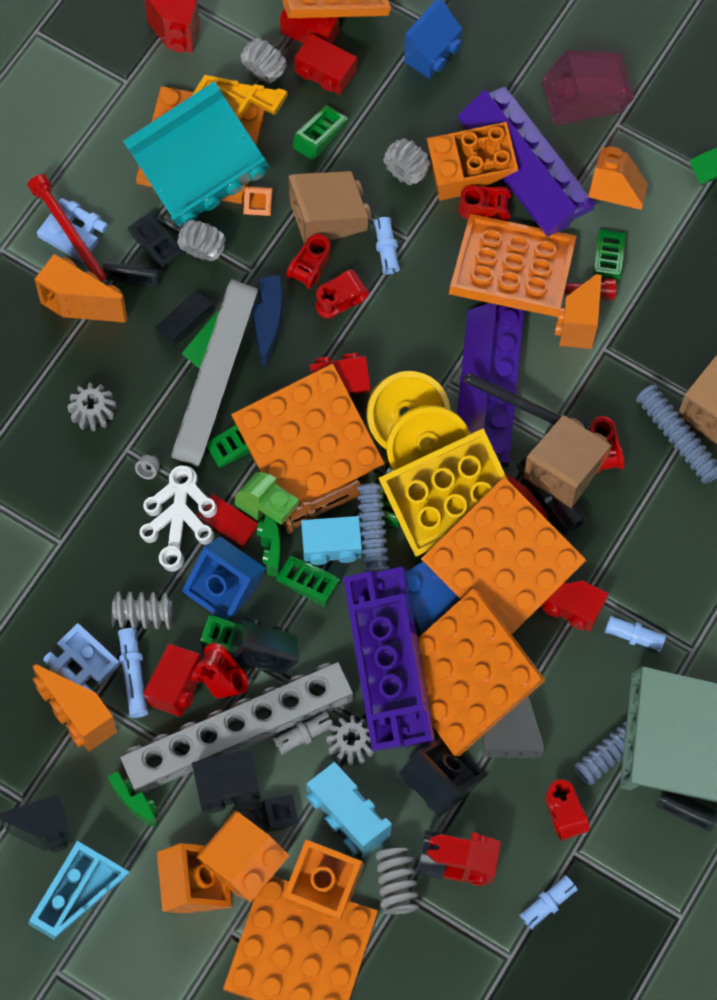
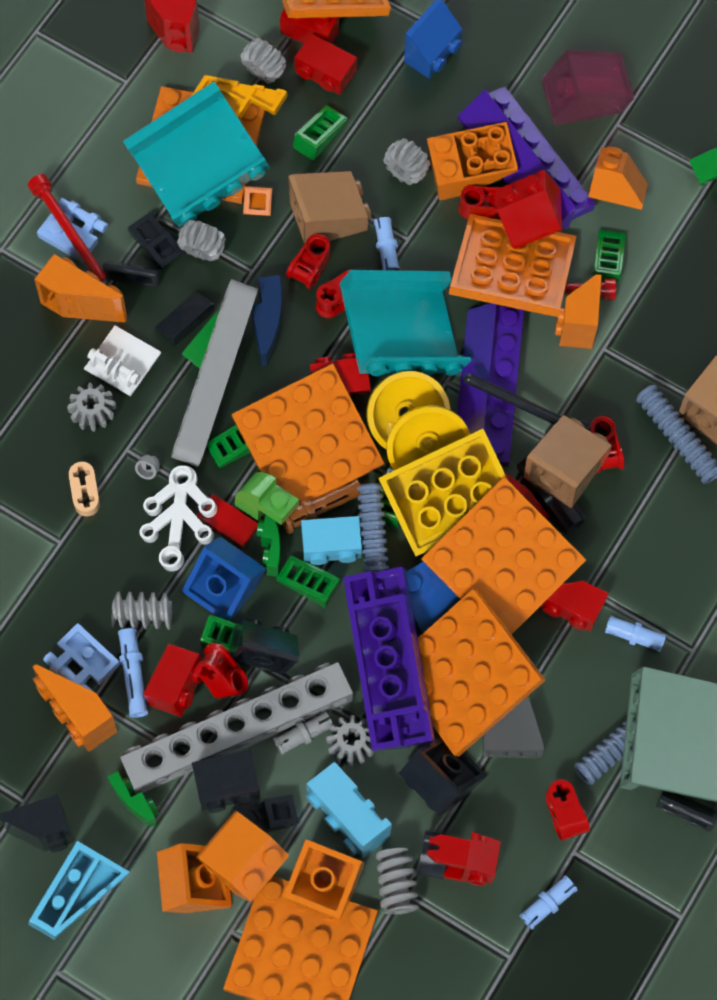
(90, 488): none -> light nougat beam
(122, 360): none -> white hinge
(400, 322): none -> teal panel
(530, 208): none -> red slope

